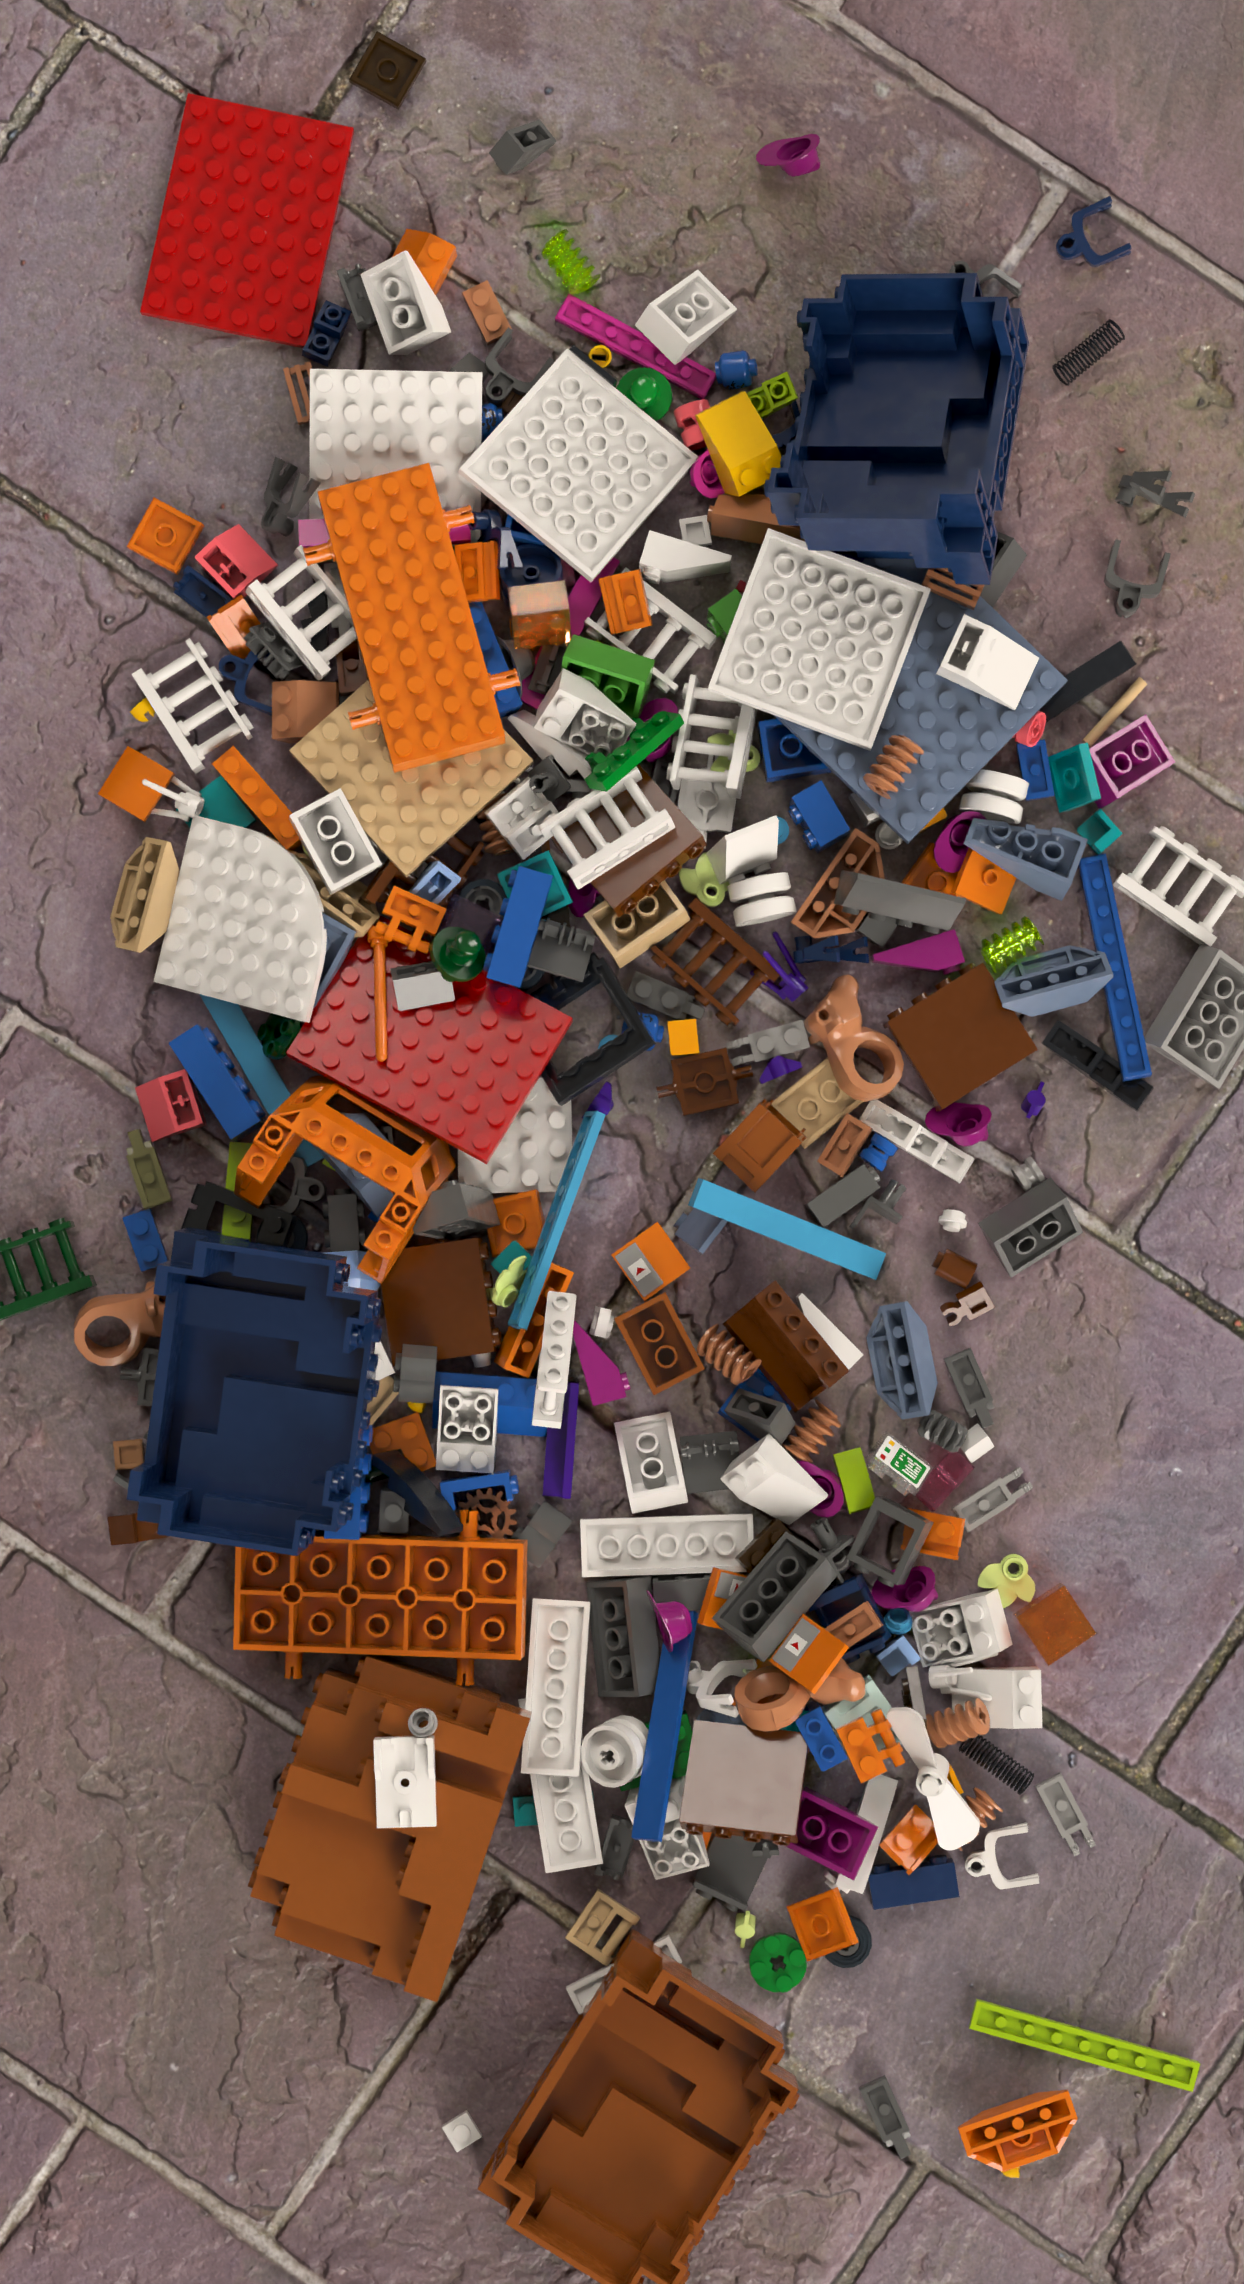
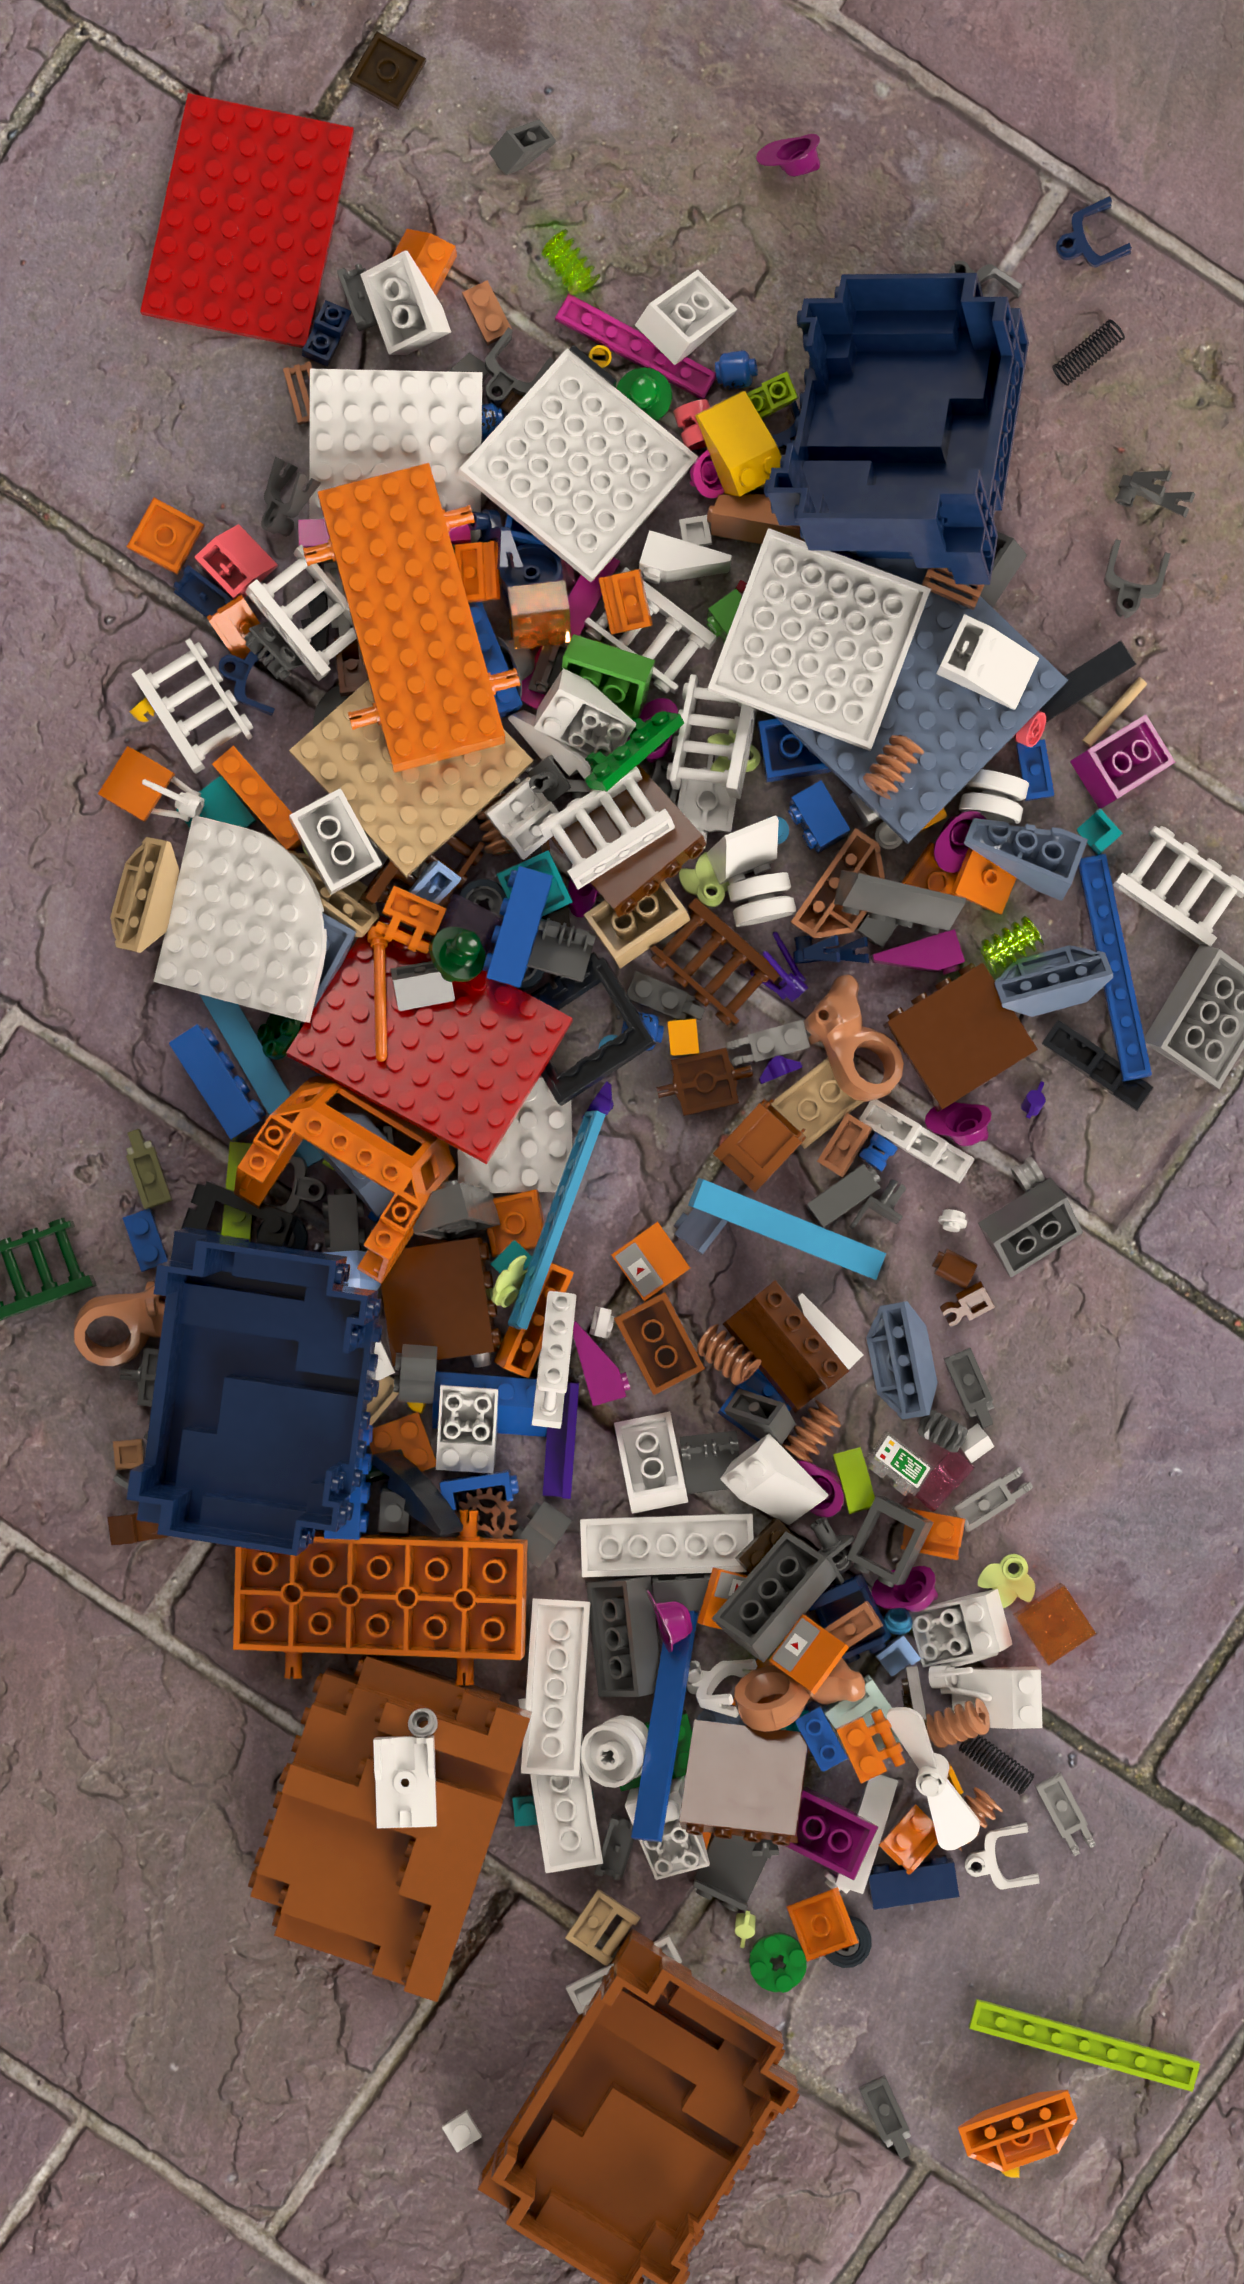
(170, 1105): coral slope -> none
(300, 707): nougat slope -> none
(1073, 777): teal tile -> none

